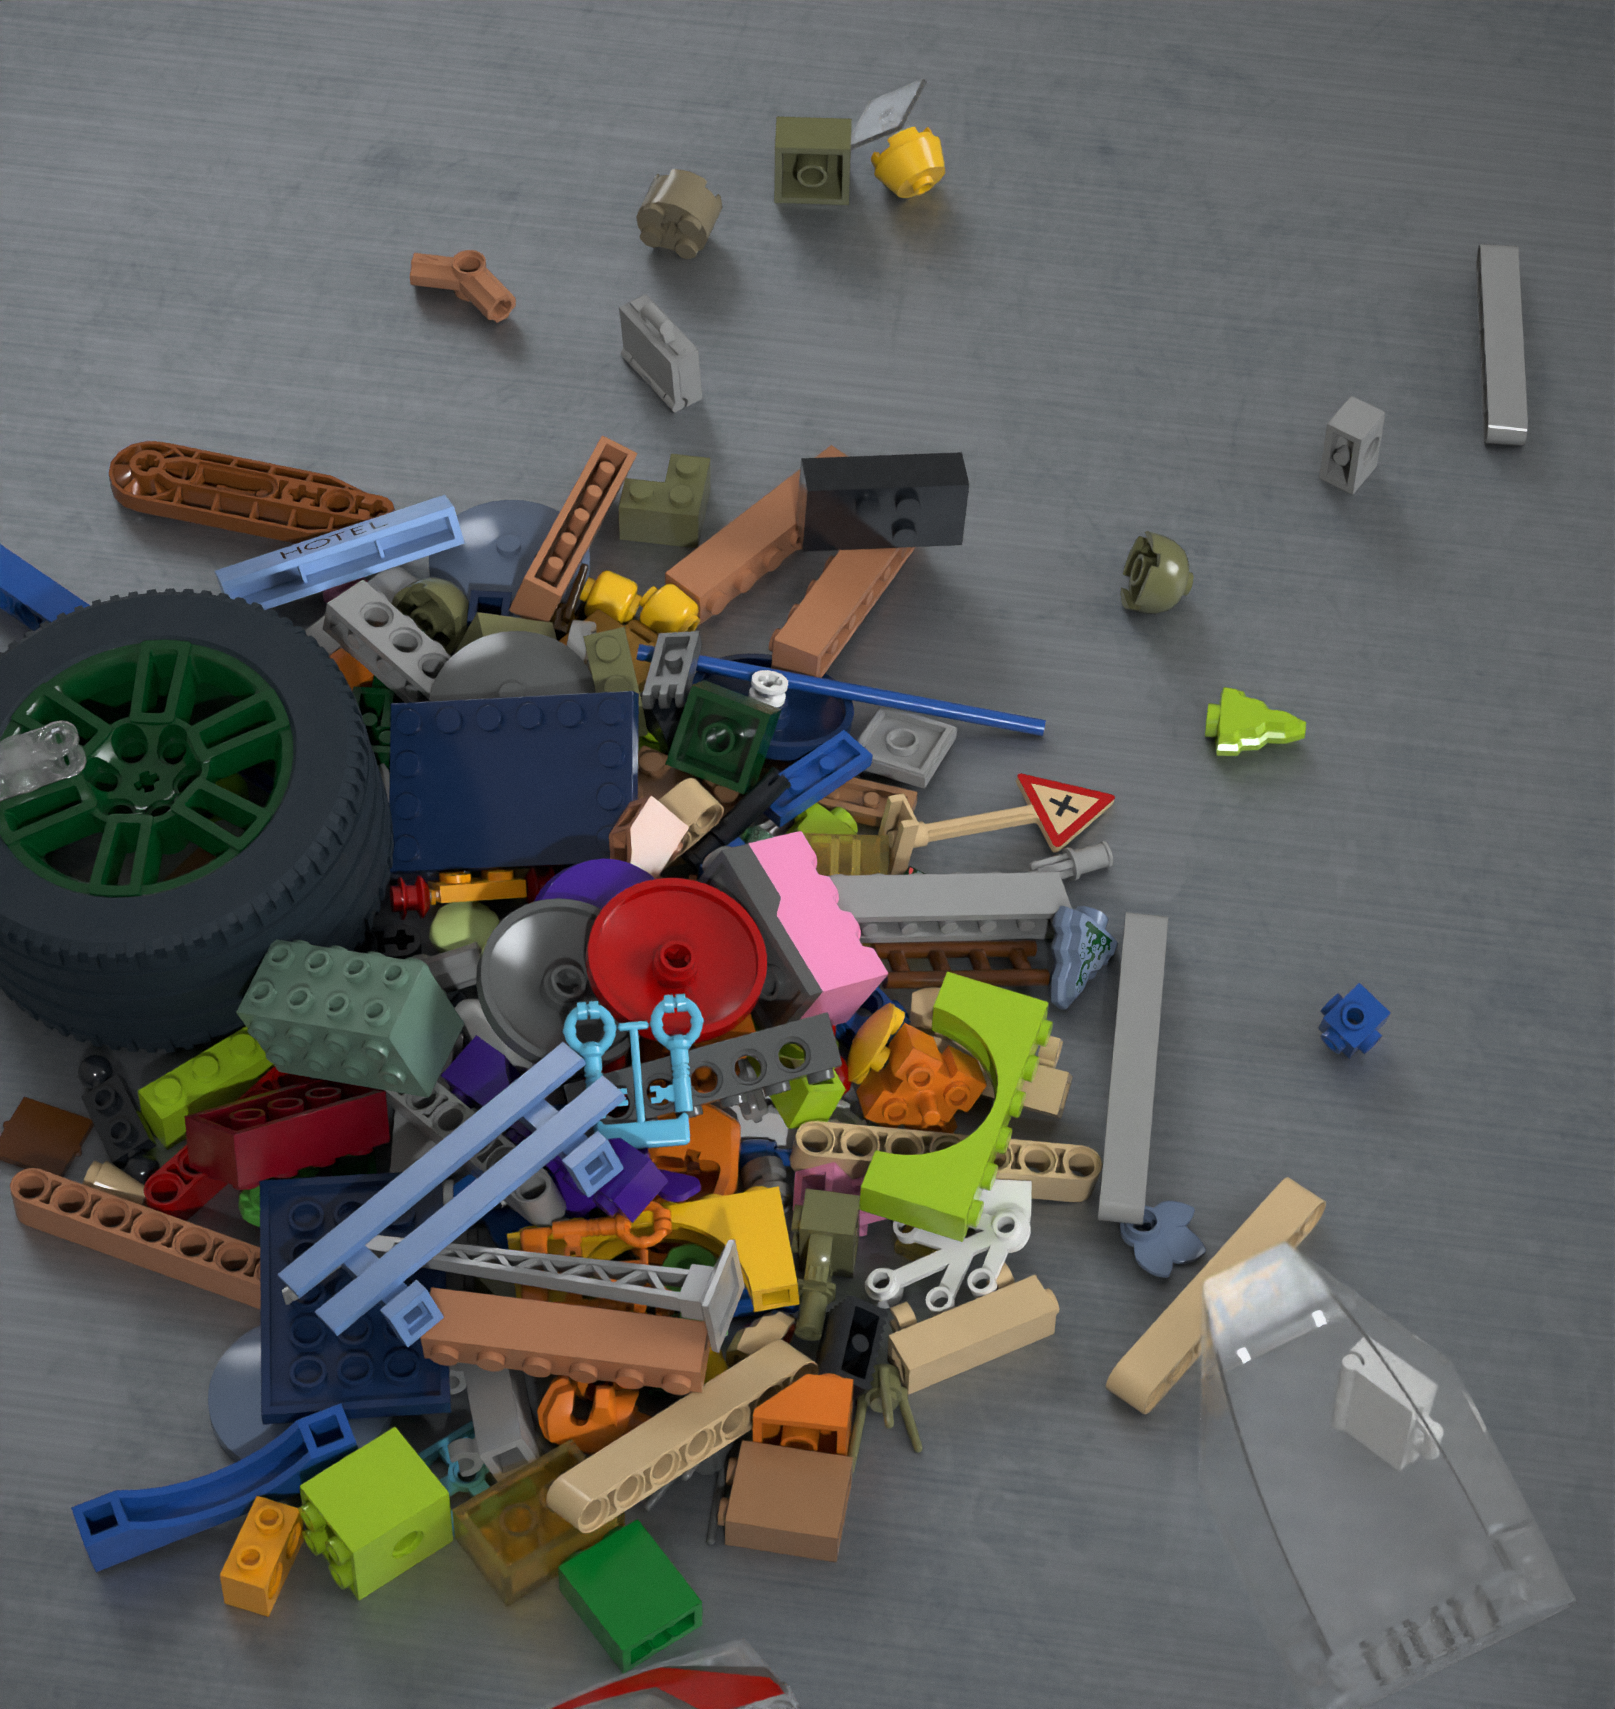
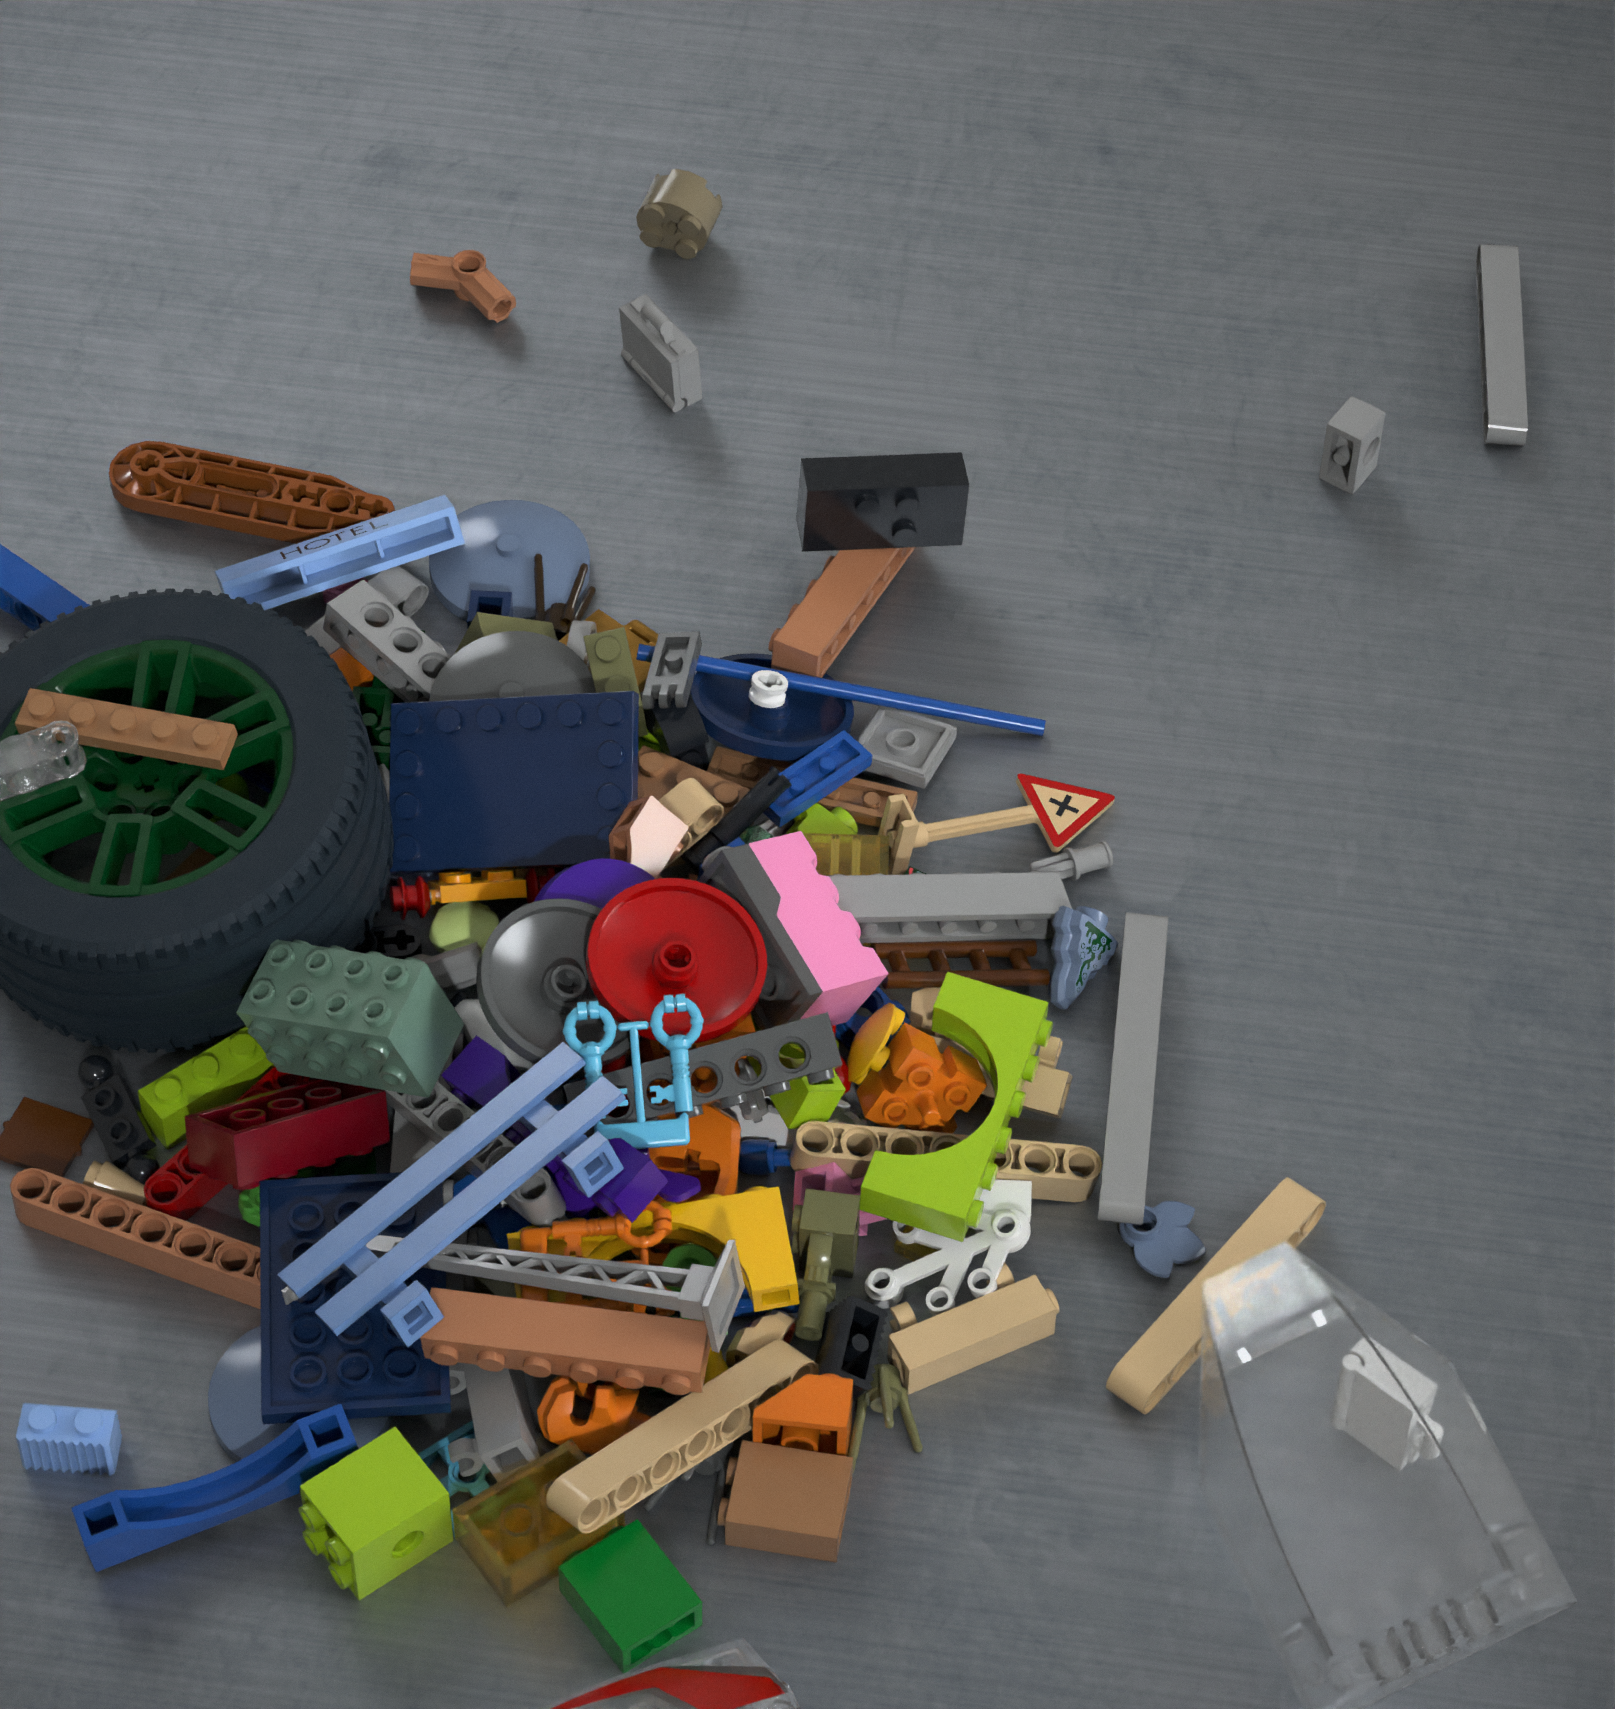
(69, 1438): none -> light blue brick
(131, 728): none -> medium nougat plate
(262, 1556): light orange brick -> none
(436, 608): olive cylinder -> none
(573, 531): nougat brick -> none
(612, 595): yellow head -> none
(667, 510): olive brick -> none
(669, 610): yellow head -> none
(723, 736): dark green brick -> none
(743, 549): nougat brick -> none
(768, 1172): light grey wheel -> none
(812, 160): olive brick -> none
(887, 114): clear piece -> none
(910, 163): yellow cone -> none
(1156, 573): olive cylinder -> none
(1248, 724): lime rock -> none
(1352, 1021): blue brick -> none

